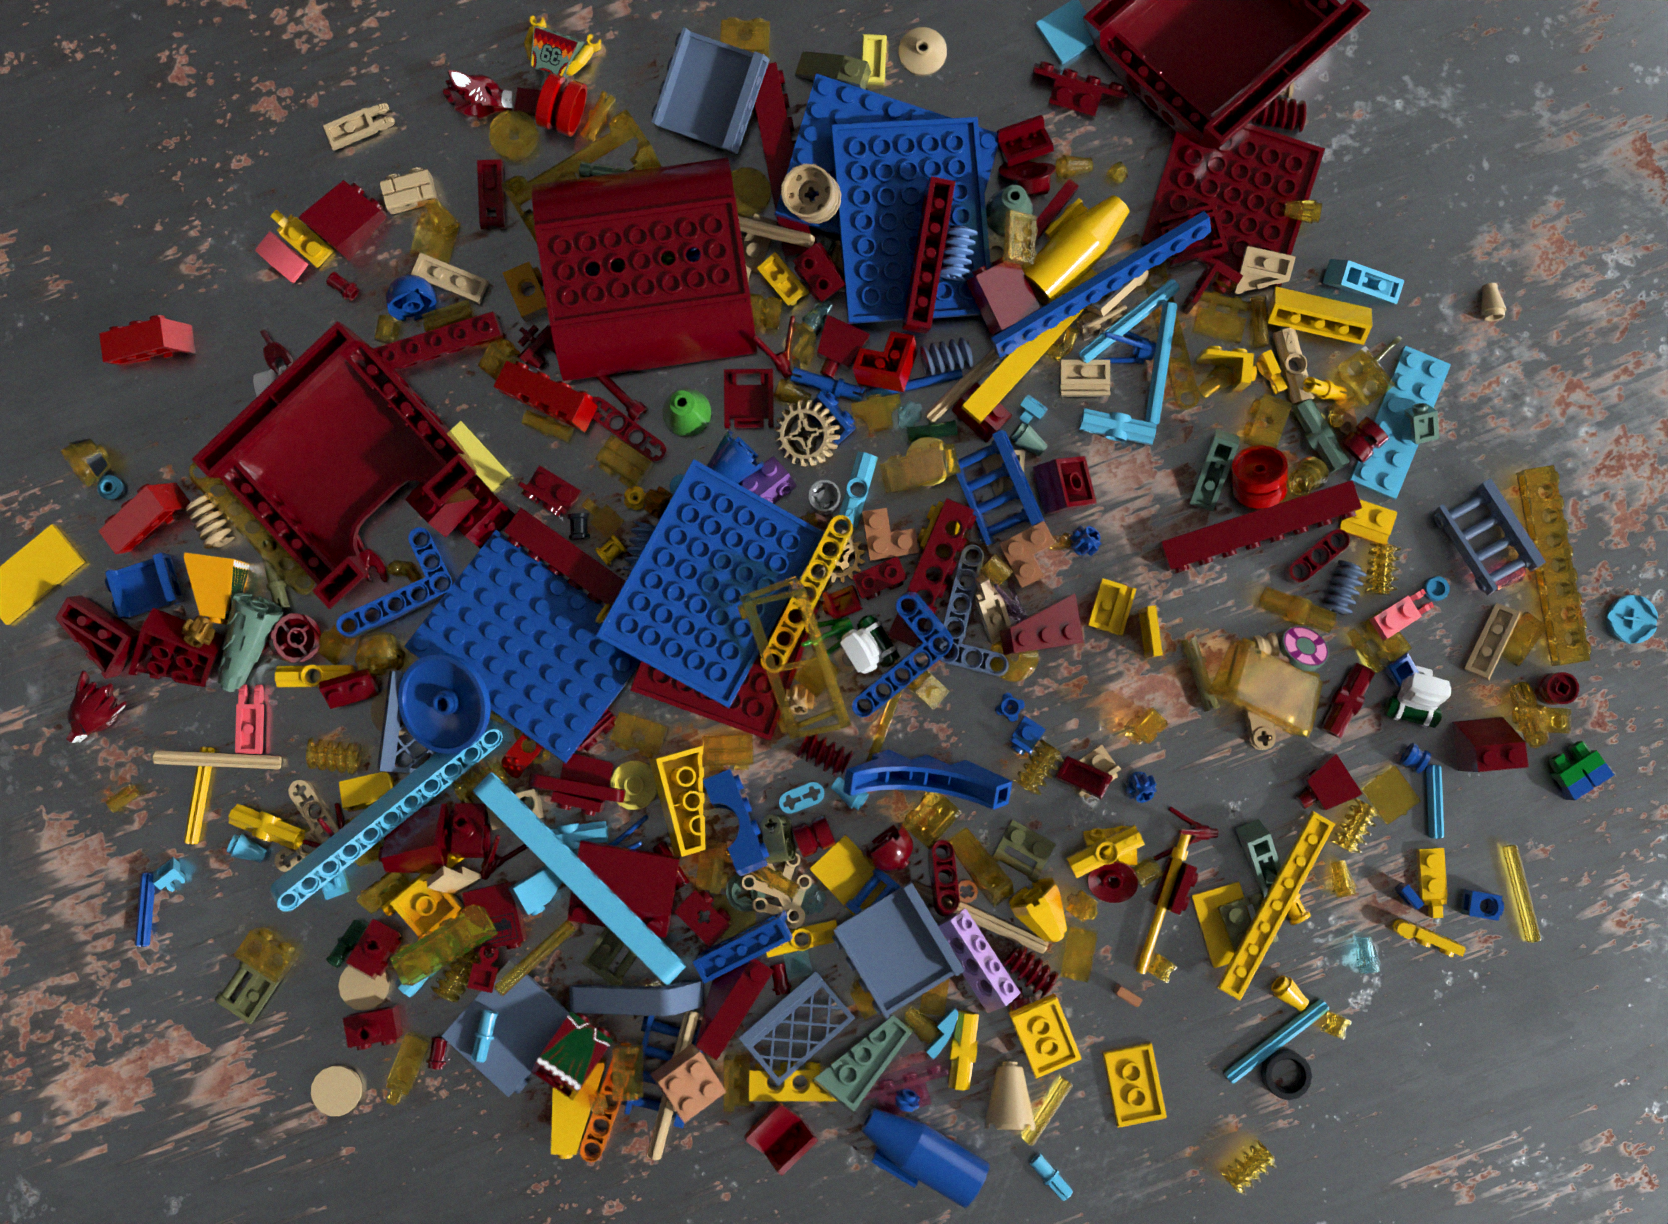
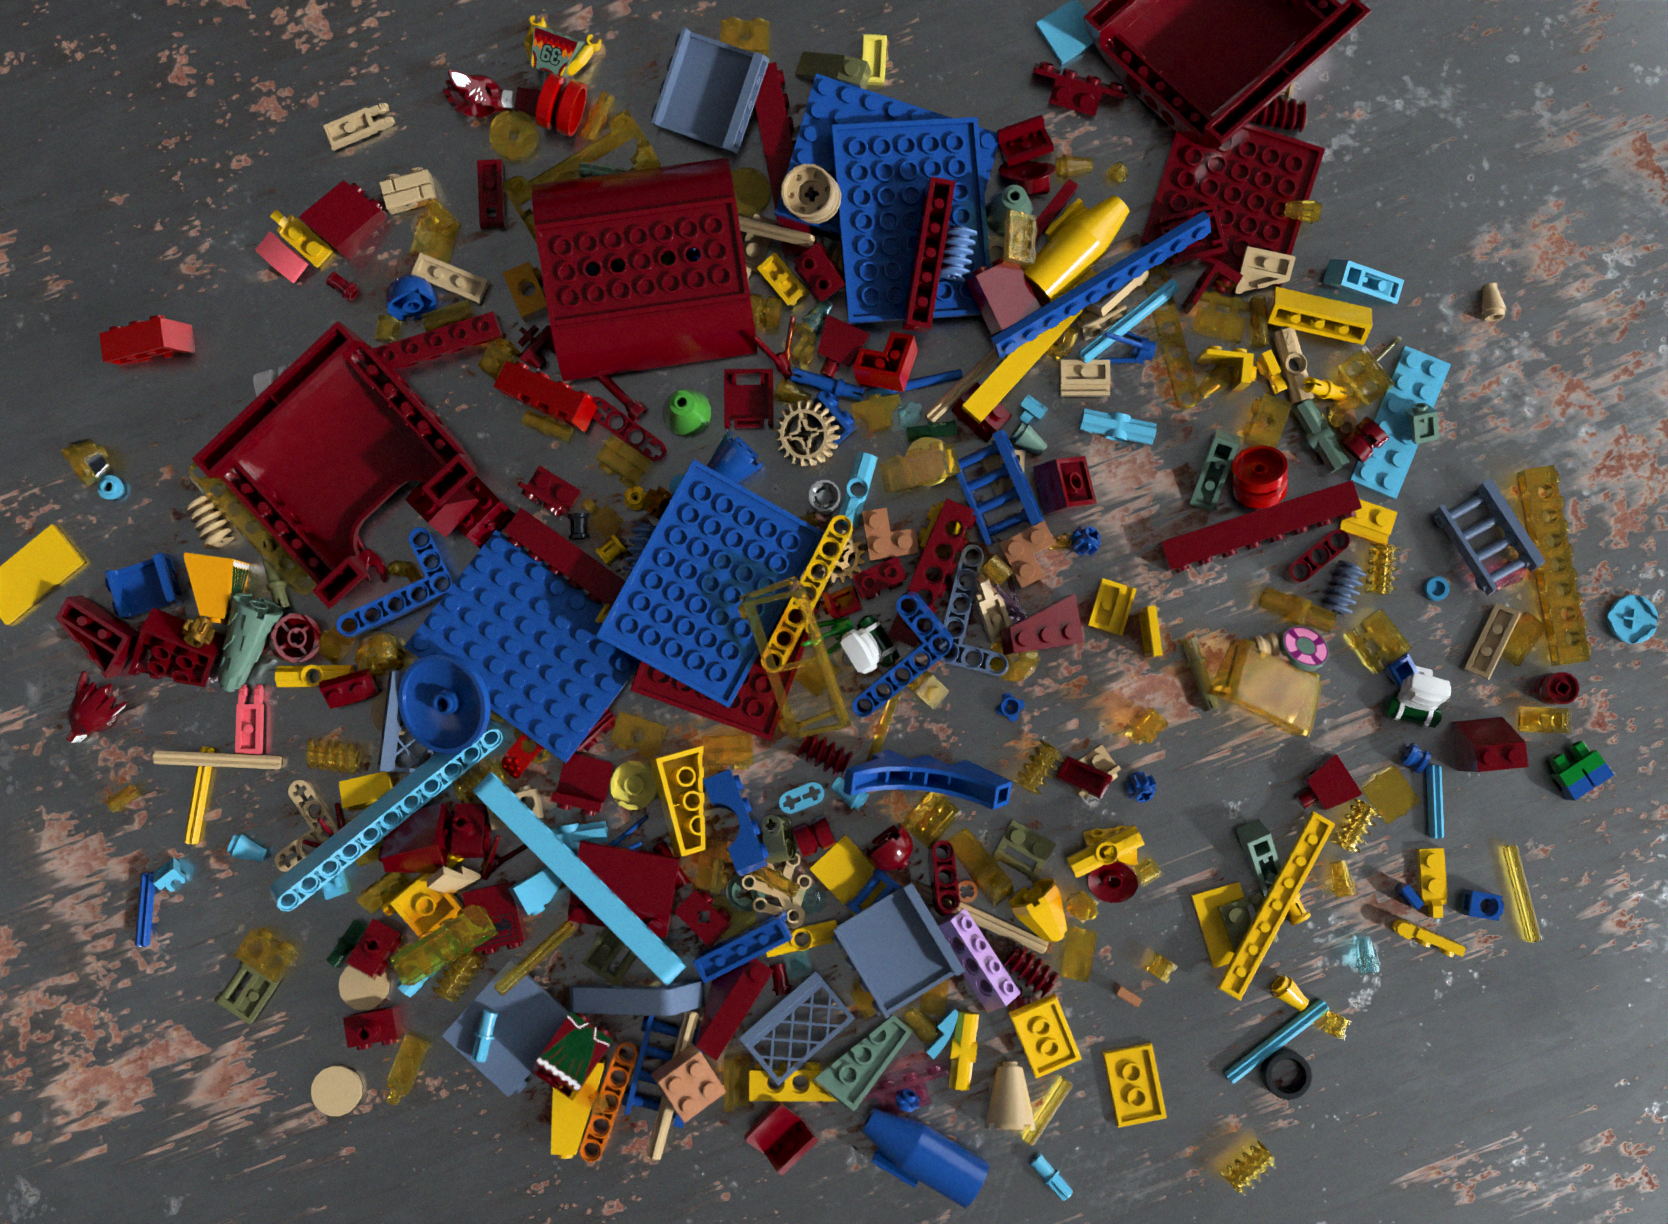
(142, 515): red wedge -> none
(266, 826): yellow piece -> none
(274, 352): dark red hand -> none
(437, 1053): dark red pin -> none
(483, 974): dark red plate -> none
(487, 466): light yellow tile -> none
(577, 787): dark red beam -> none
(627, 1072): clear yellow hinge -> none
(770, 481): medium lavender bracket -> none
(799, 699): tan gear -> none
(920, 61): tan dish -> none
(946, 355): sand blue piece -> none
(1026, 736): blue bracket -> none
(1161, 362): medium azure axle -> none
(1179, 854): yellow bar -> none
(1186, 878): dark red bracket -> none
(1198, 832): dark red plant -> none
(1255, 726): tan piece -> none
(1308, 476): clear yellow plant -> none
(1348, 700): dark red piece -> none
(1399, 615): coral hinge -> none
(1528, 714): clear yellow piece -> none

